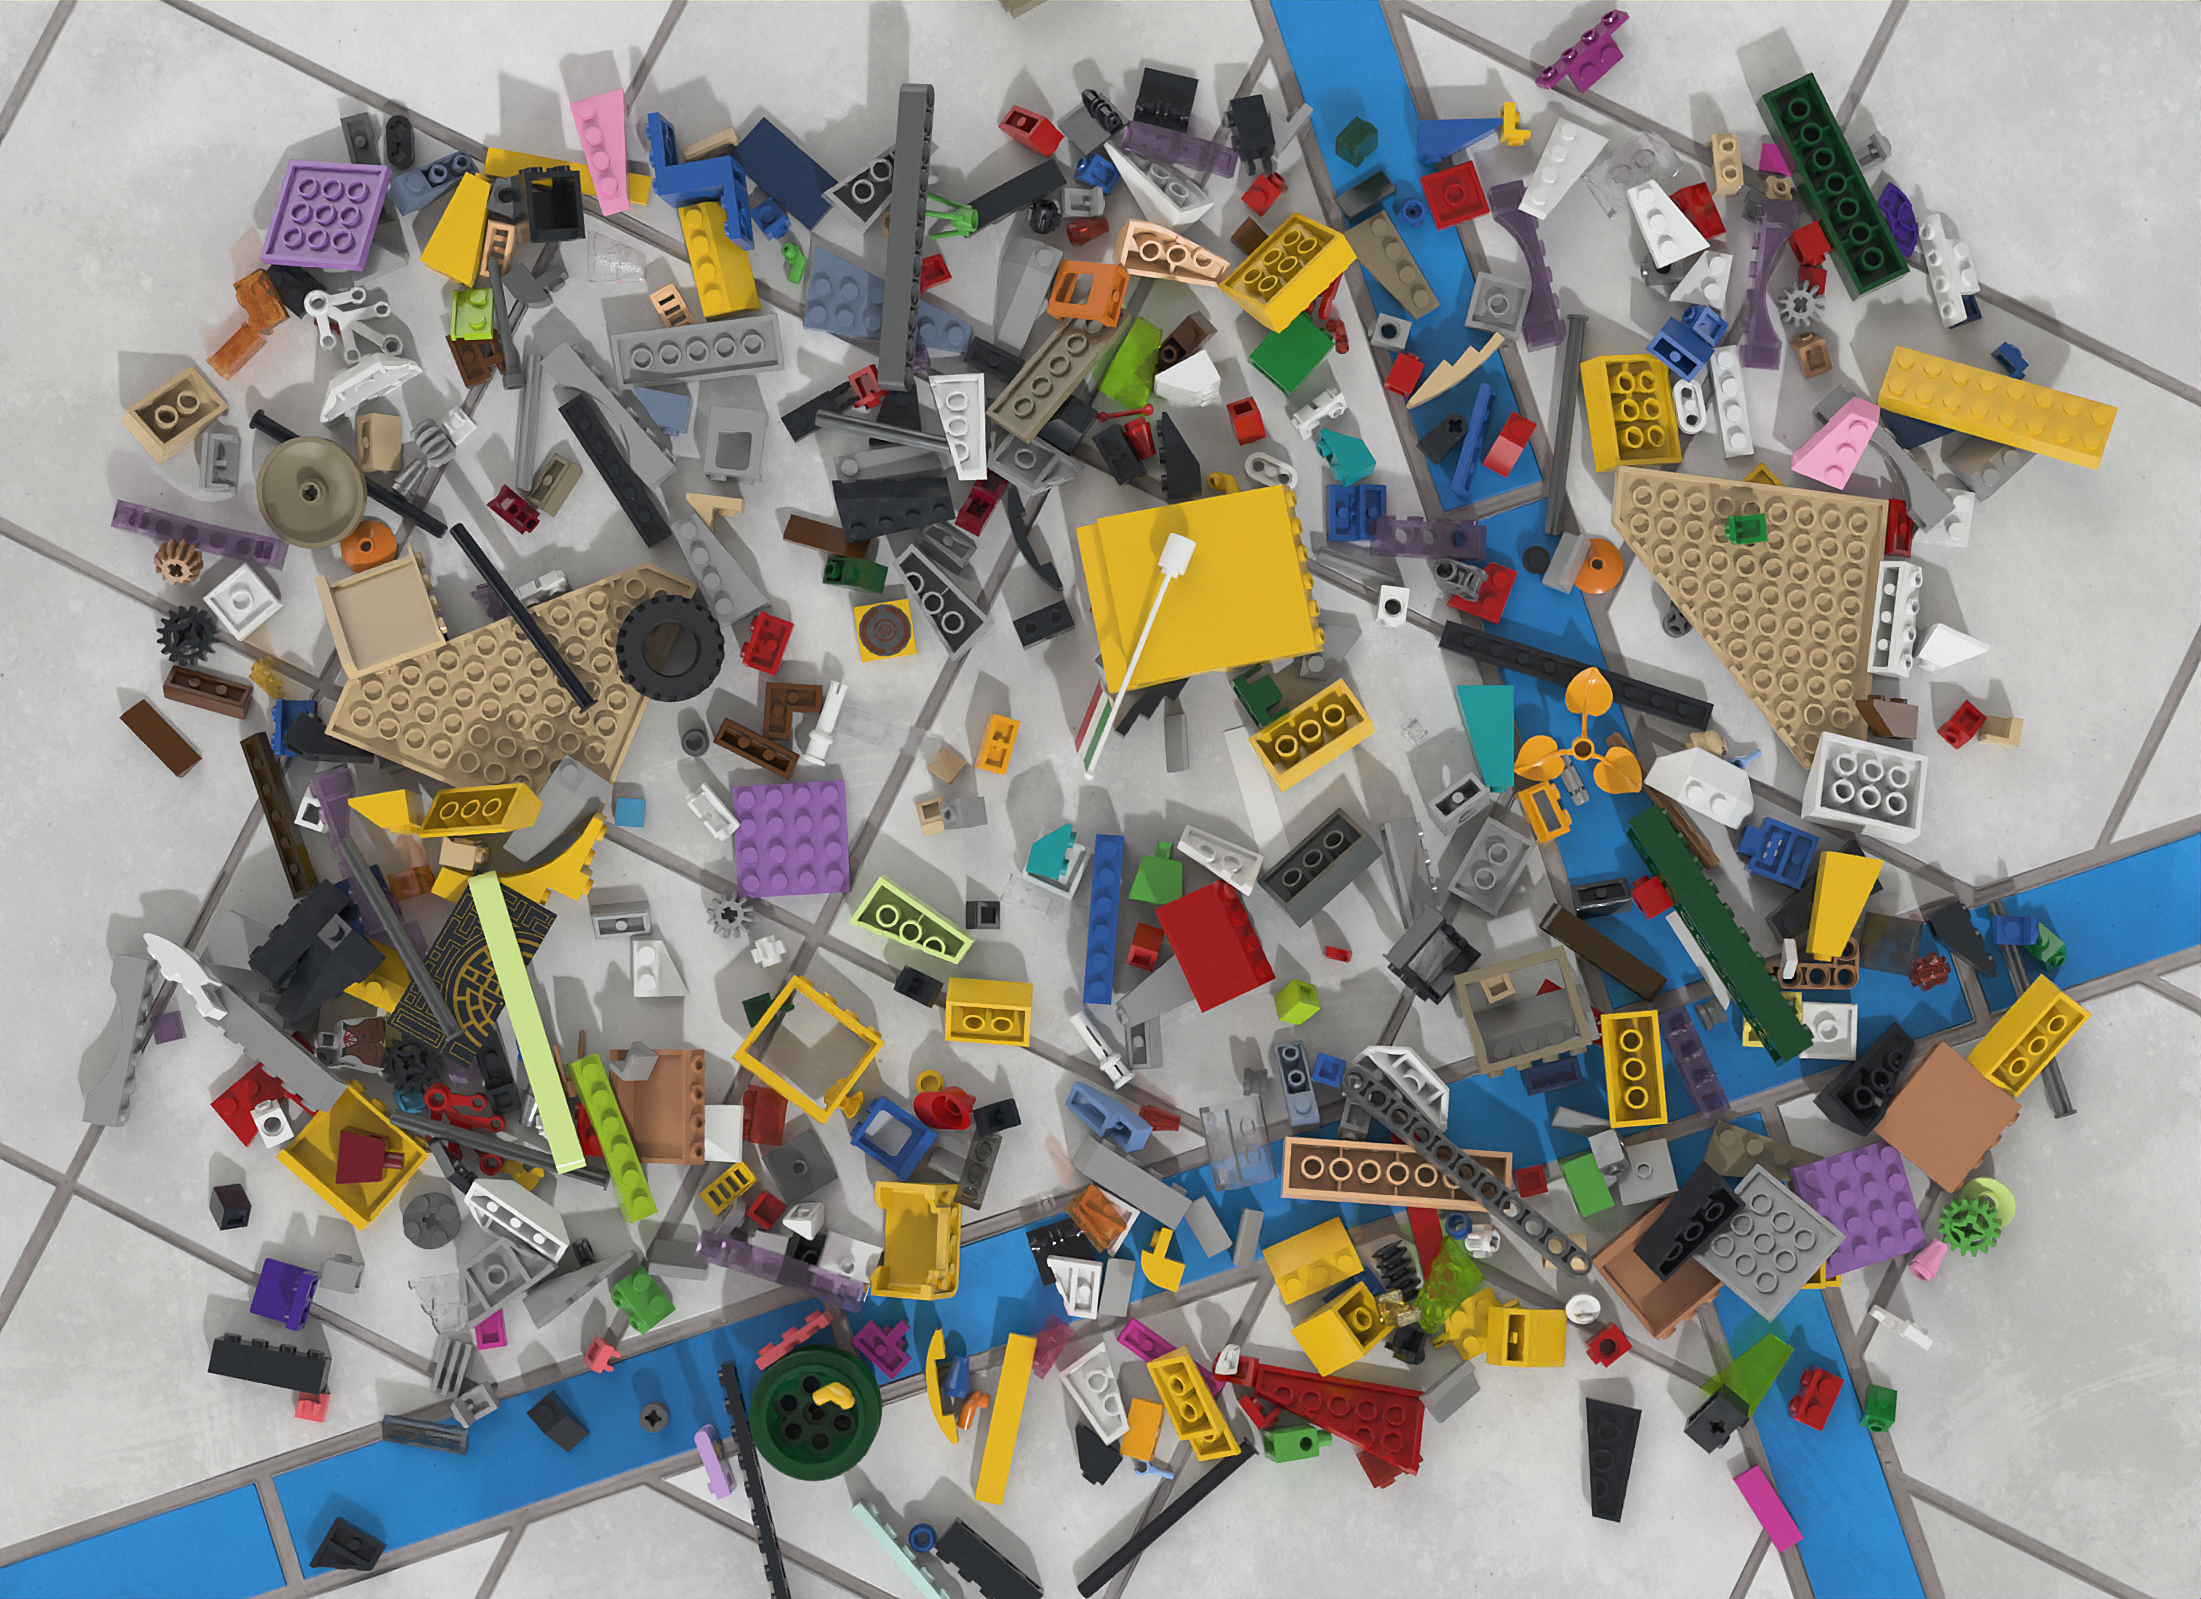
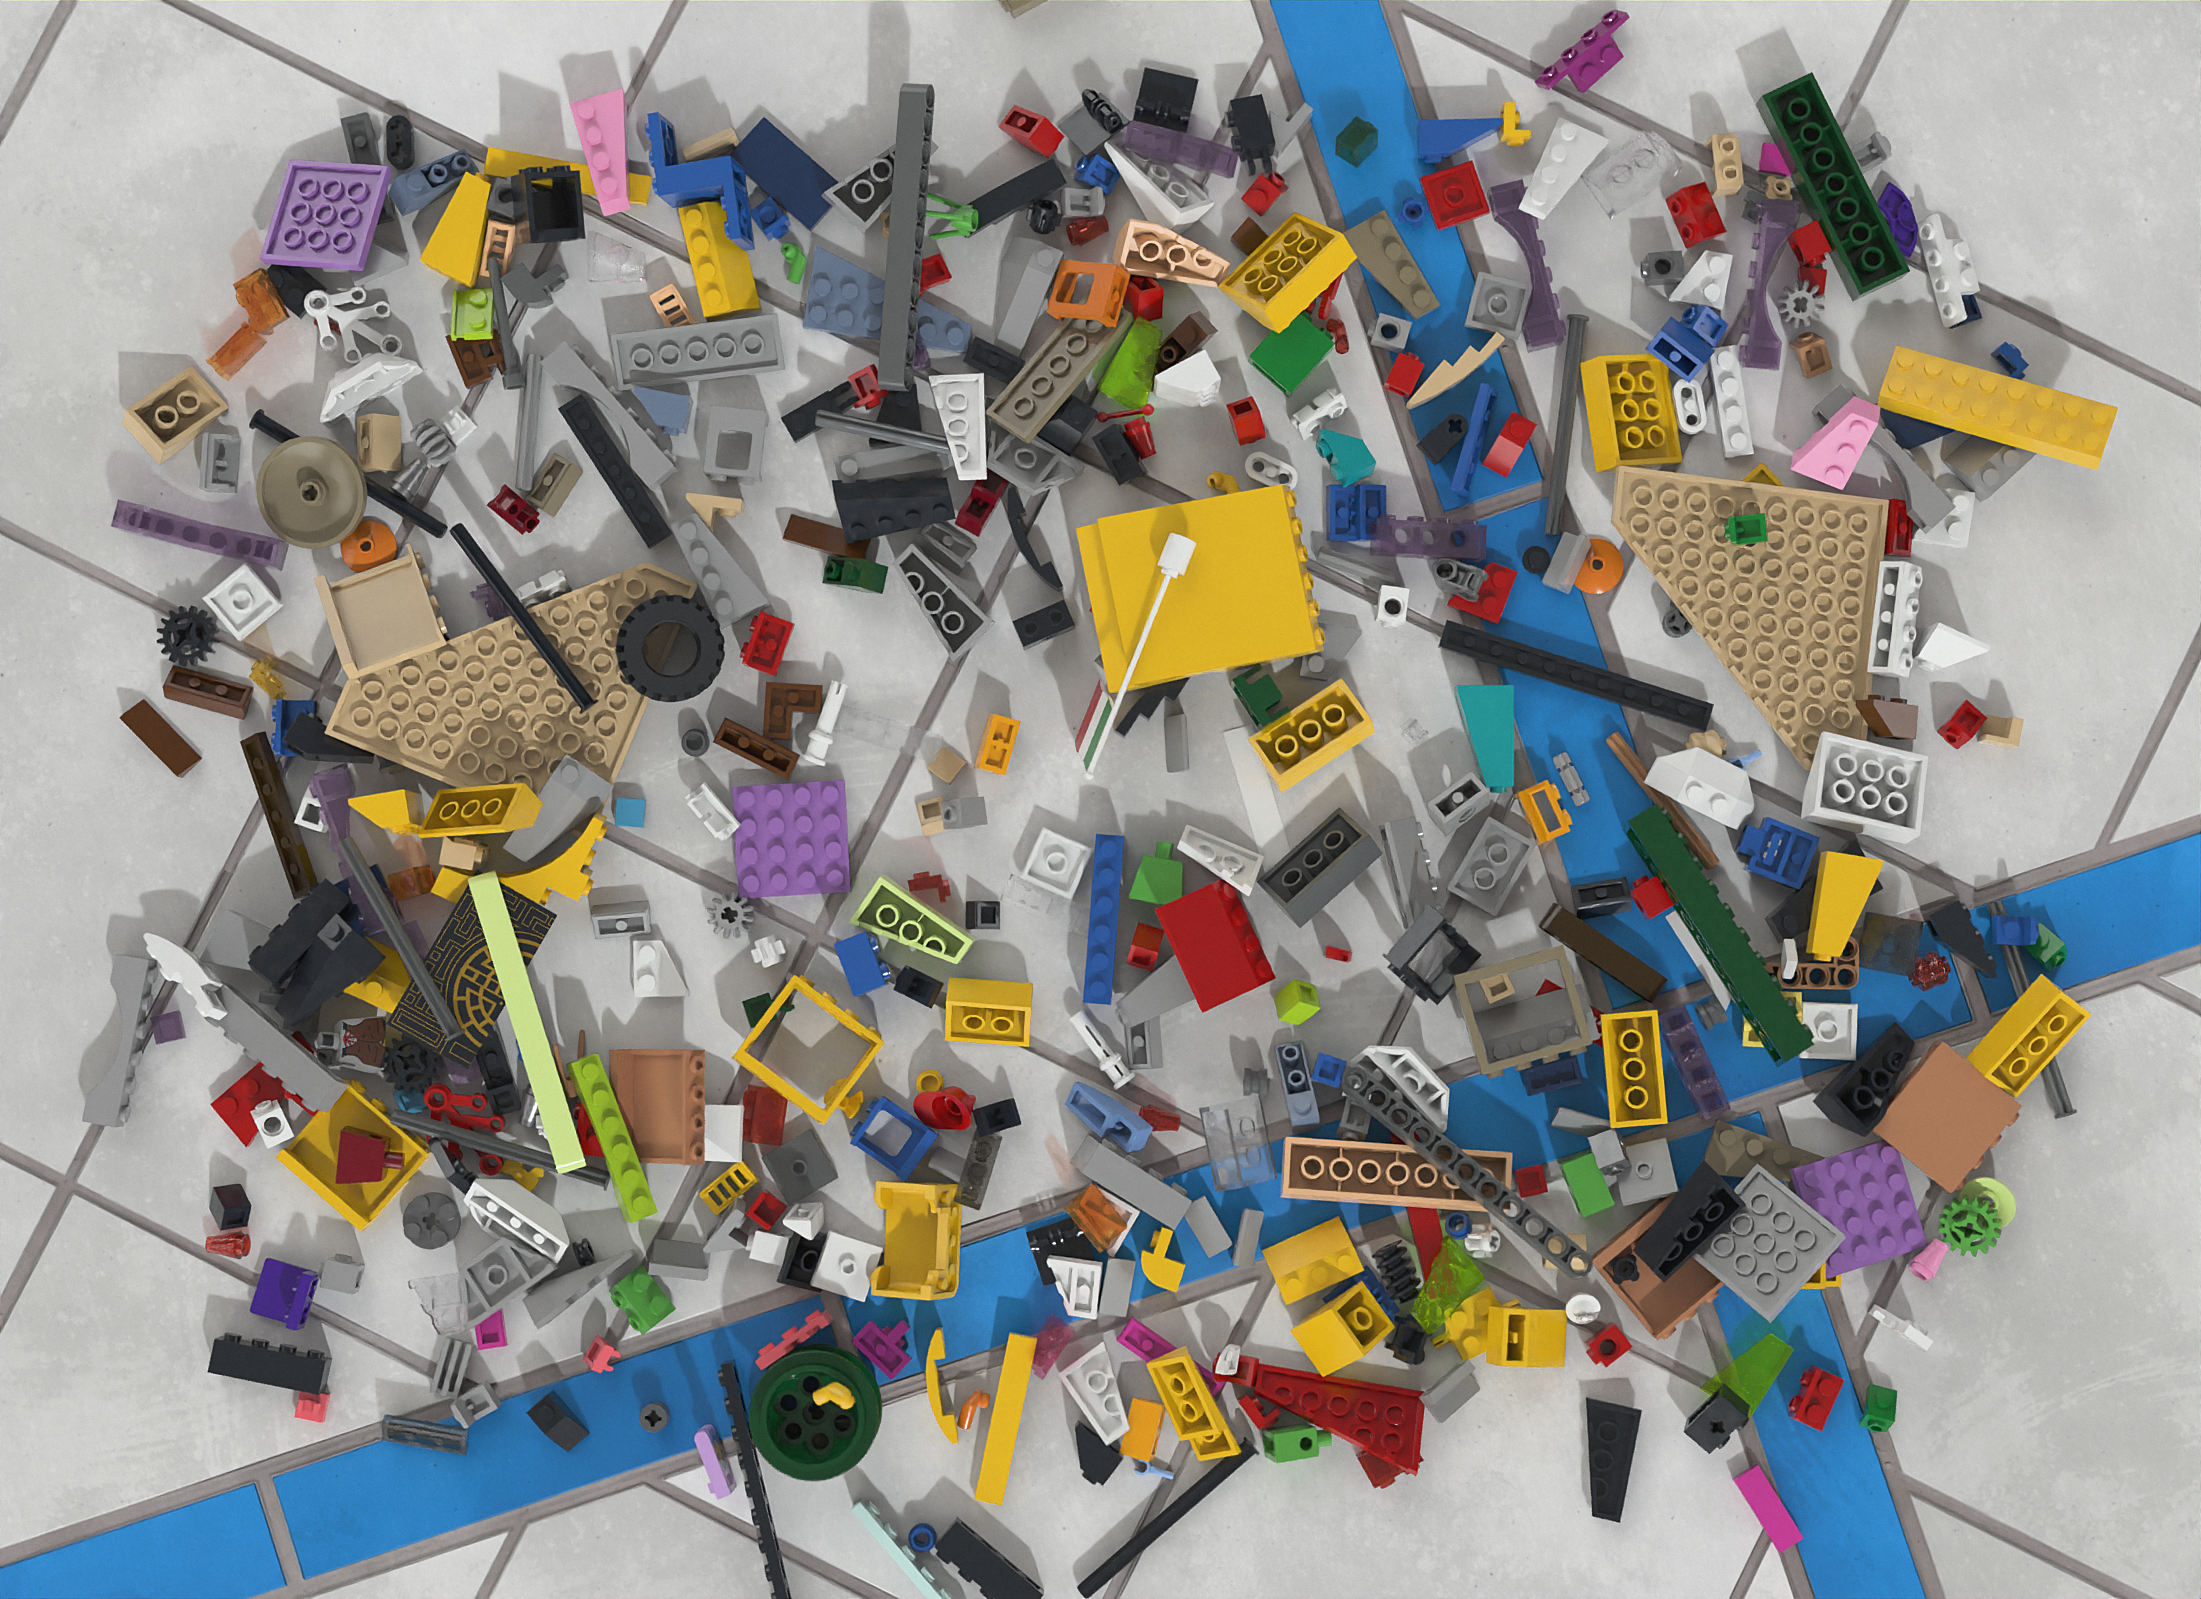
(178, 562): medium nougat gear -> none
(230, 1244): none -> clear red cone
(348, 1548): black wing -> none
(637, 1063): light grey panel -> none
(781, 1269): clear purple arch -> none
(862, 964): none -> blue brick
(885, 630): tile -> none
(924, 881): none -> clear red bracket
(957, 1378): blue cone -> none
(1049, 852): teal slope -> none
(1144, 298): none -> red slope
(1181, 466): black slope -> none
(1365, 196): black slope -> none
(1394, 1310): clear yellow bracket -> none
(1540, 756): light orange plant -> none
(1631, 1273): none -> black plate
(1663, 225): white wing -> none

